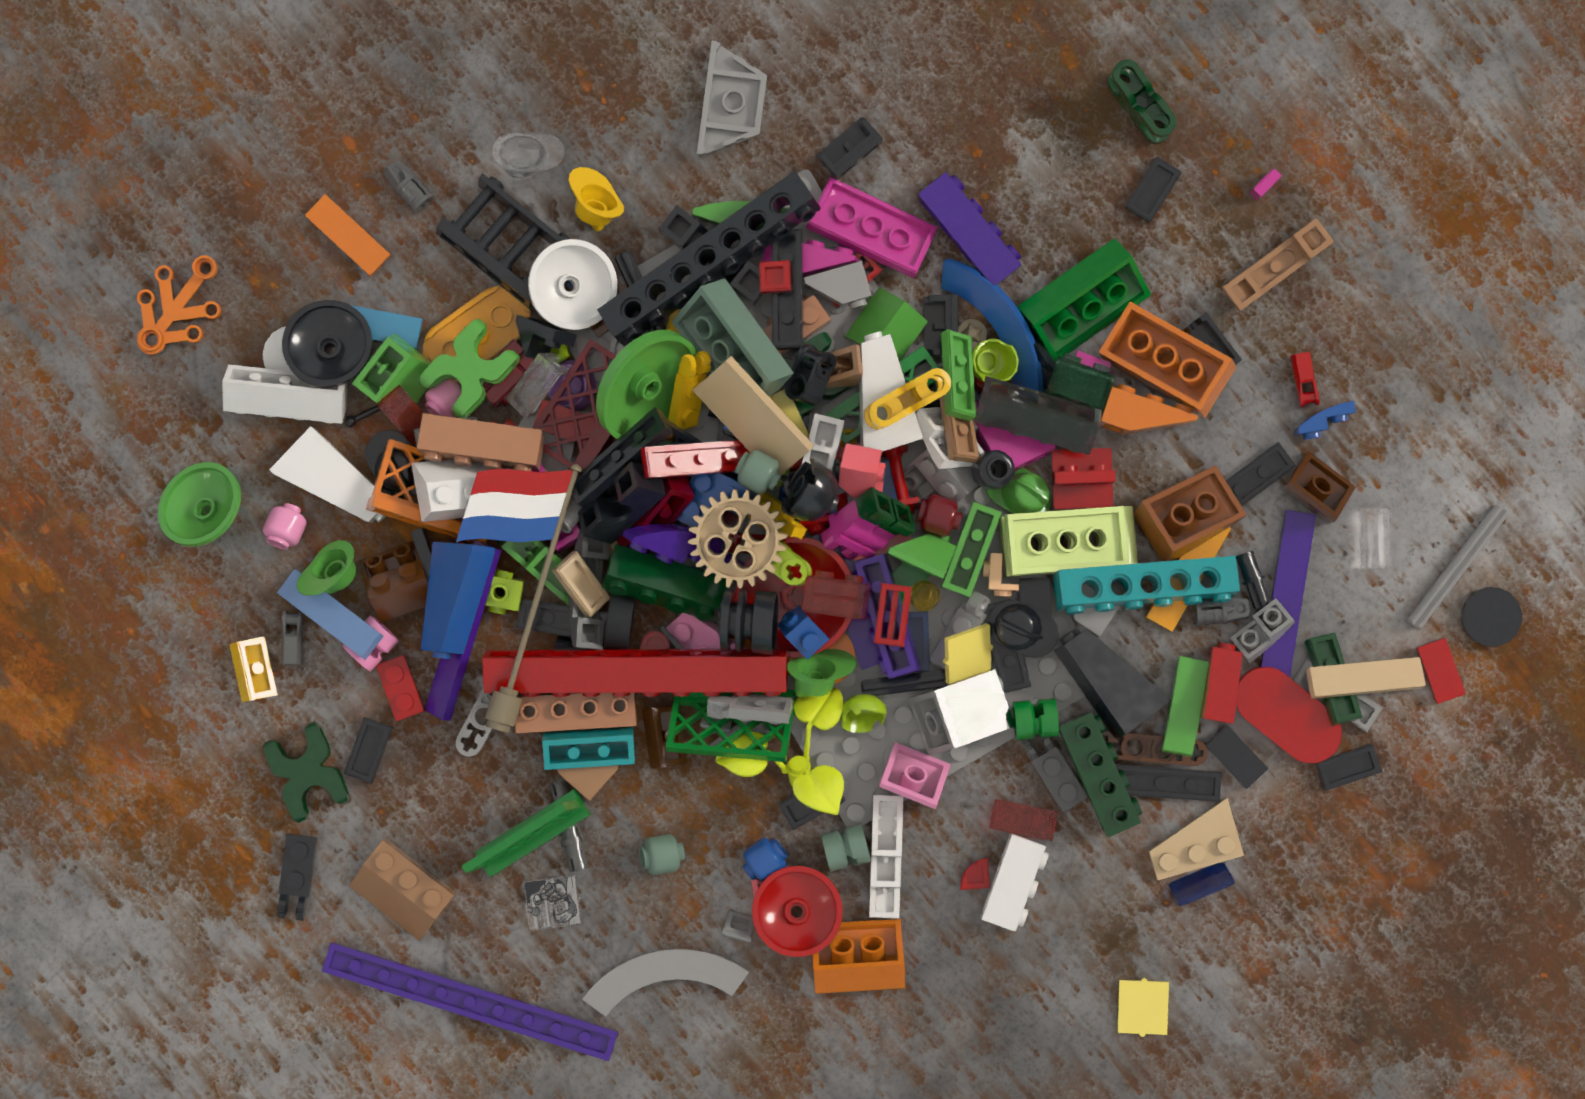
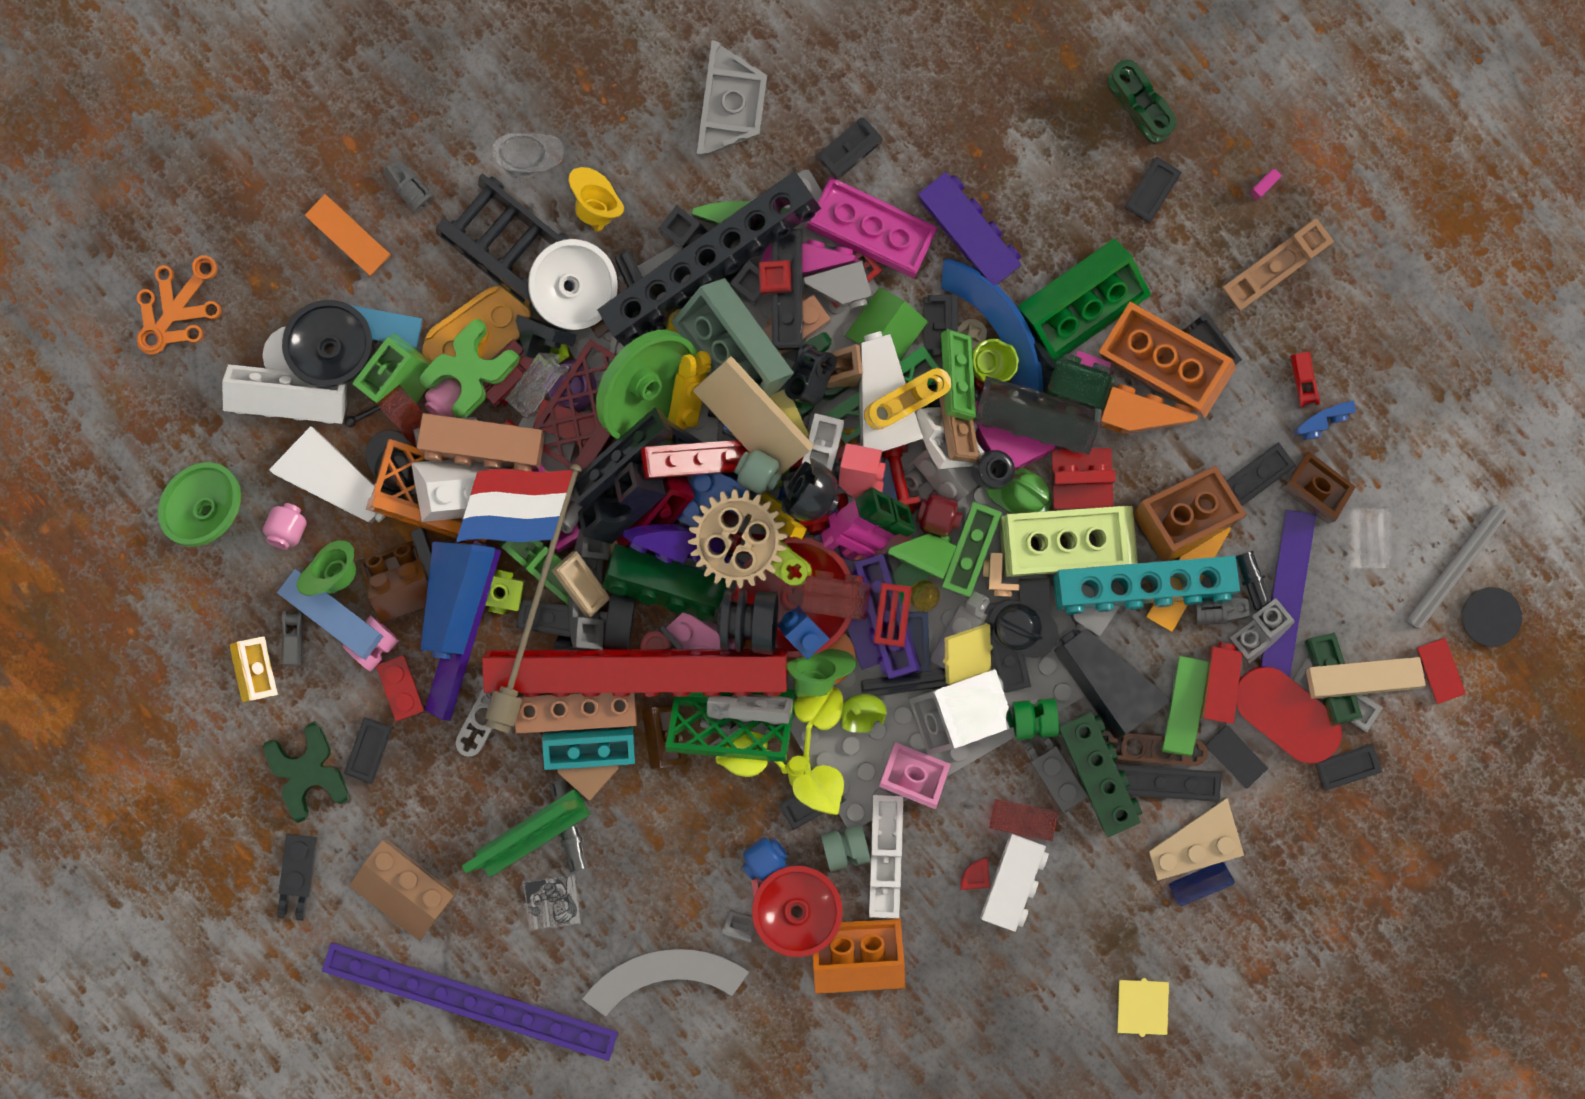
(661, 854): sand green head -> none

